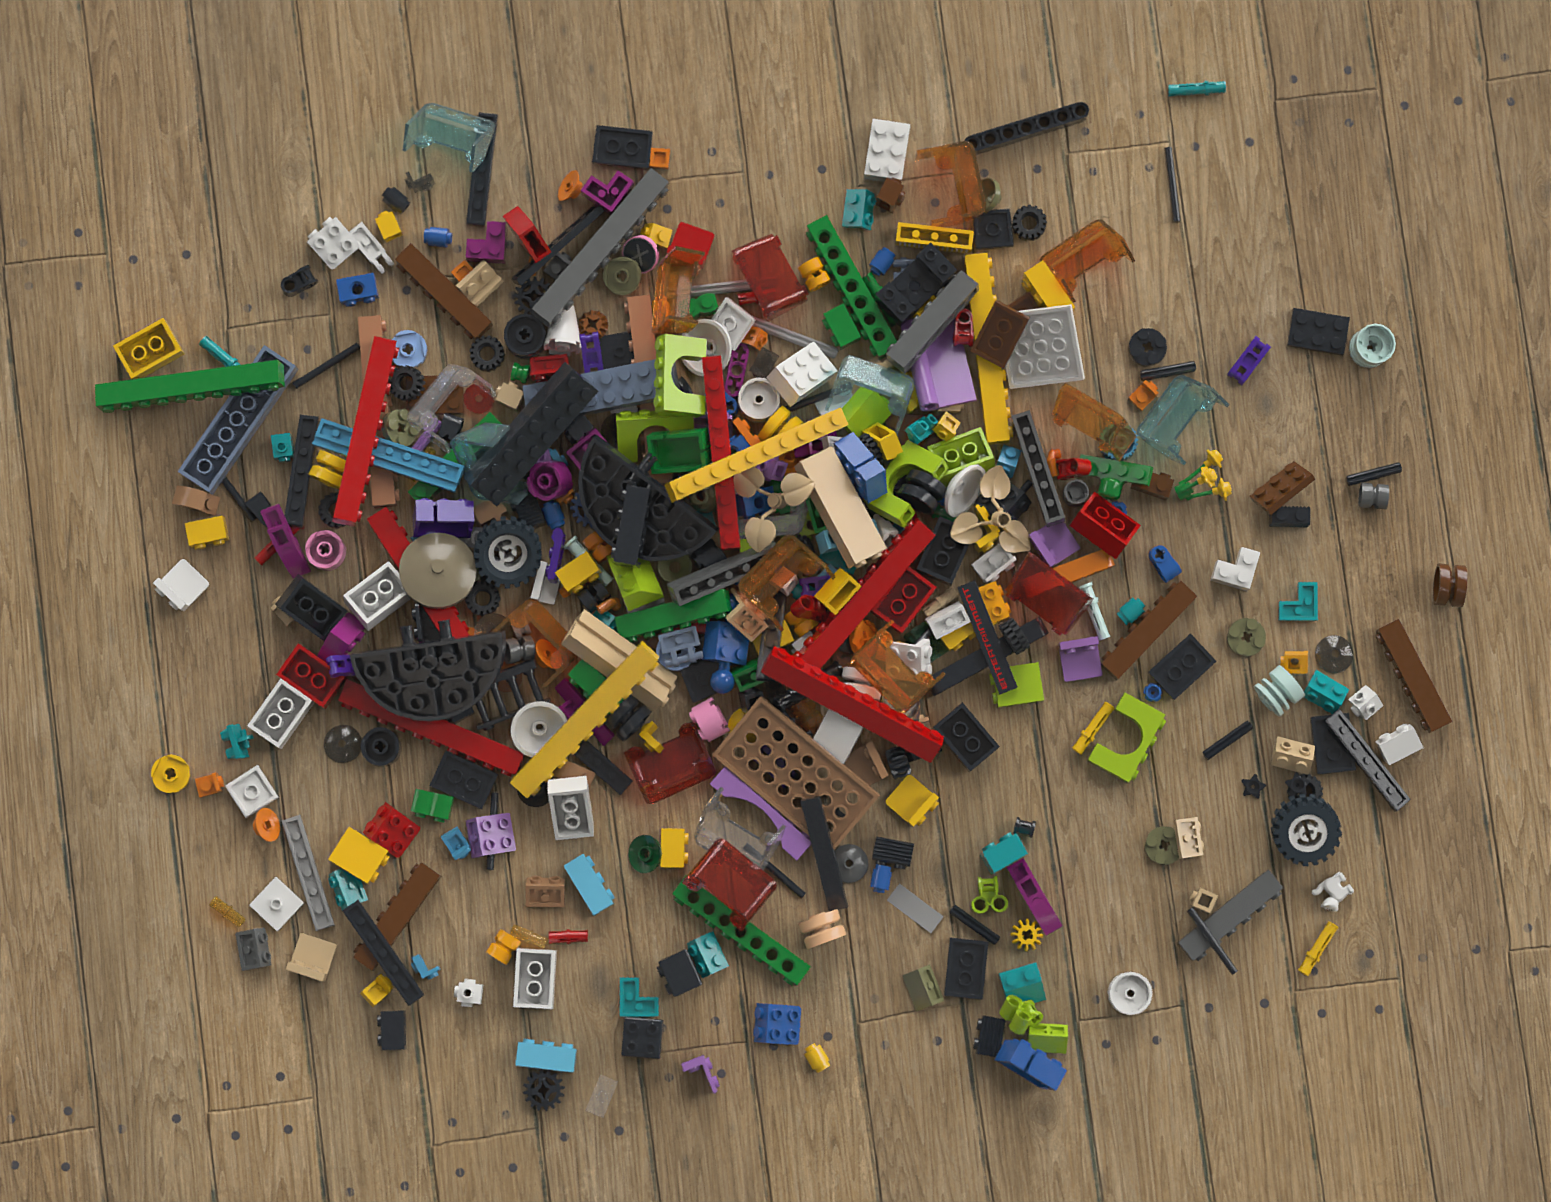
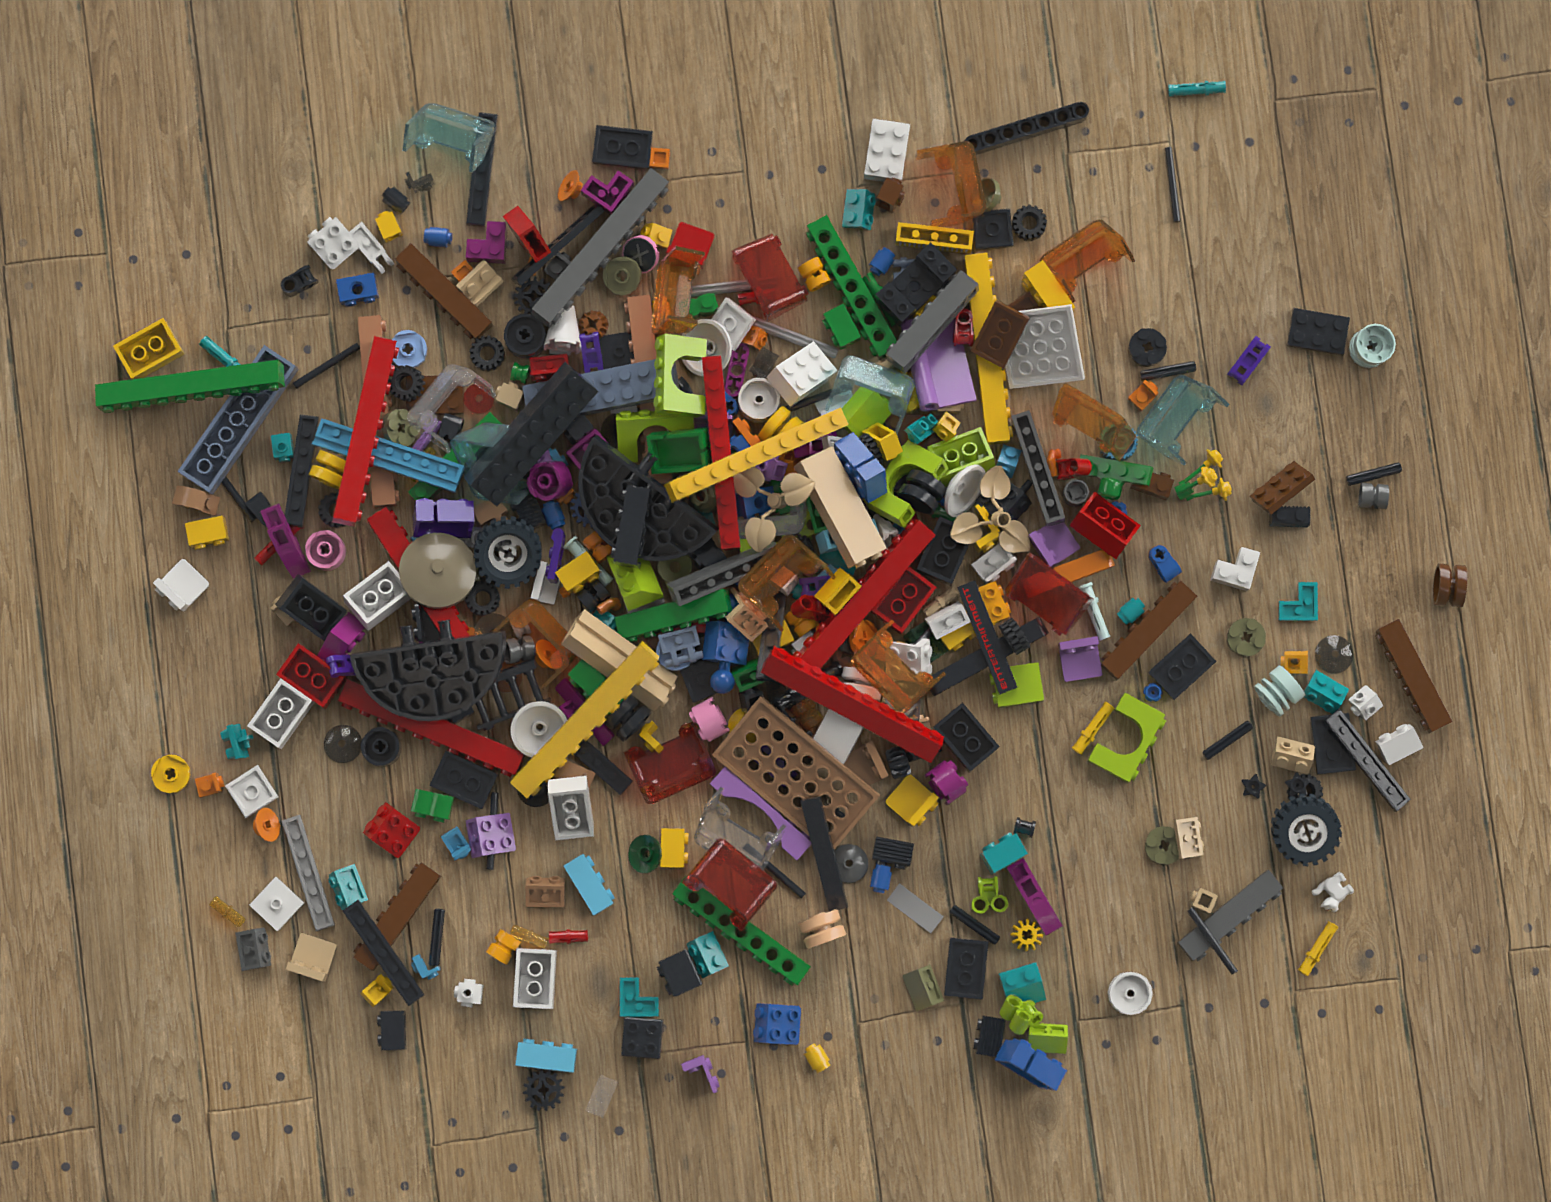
(359, 856): yellow panel -> none
(436, 938): none -> black axle
(946, 782): none -> magenta brick

